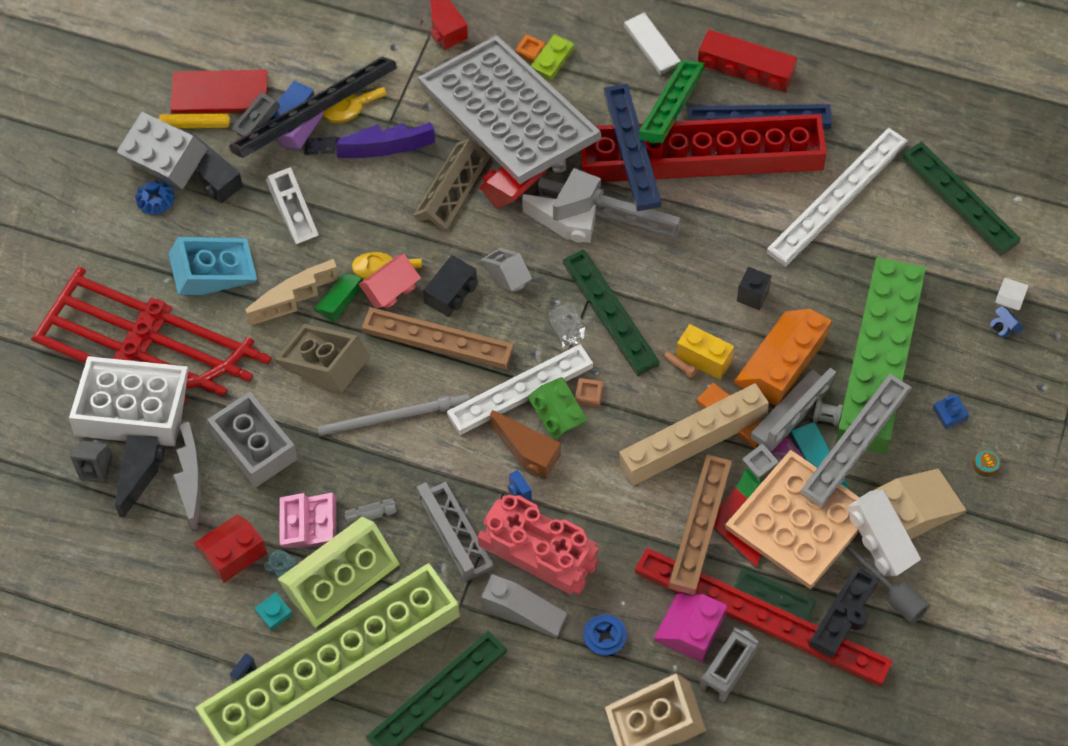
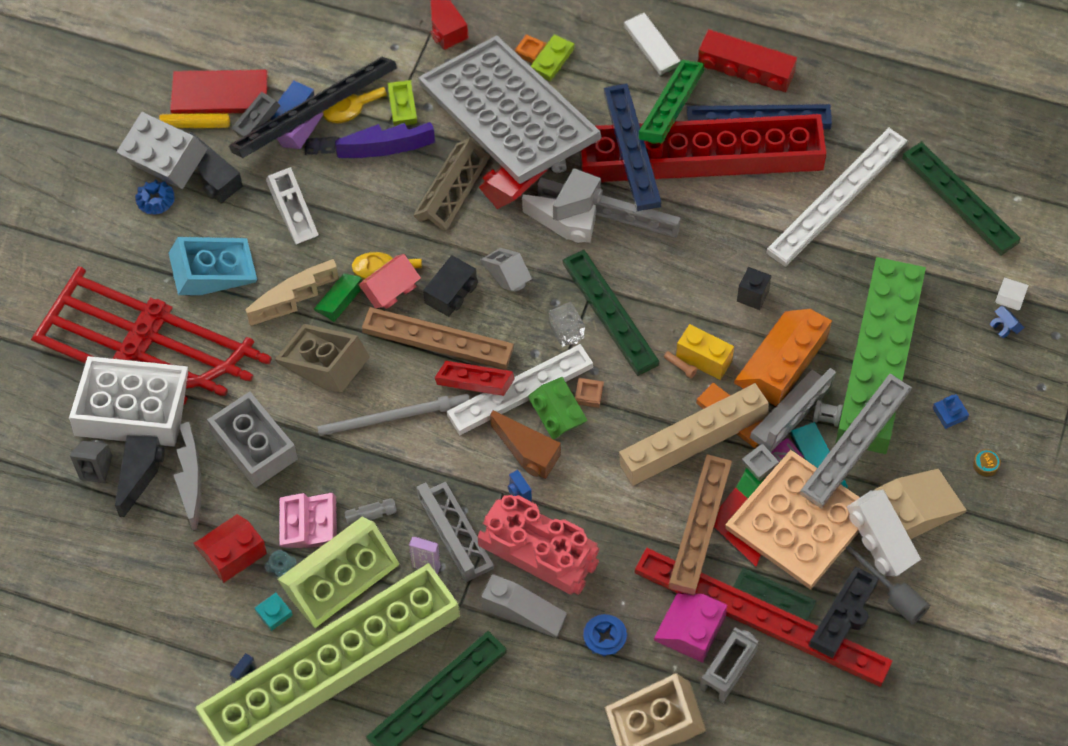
(402, 103): none -> lime plate
(424, 552): none -> lavender tile
(474, 378): none -> red plate

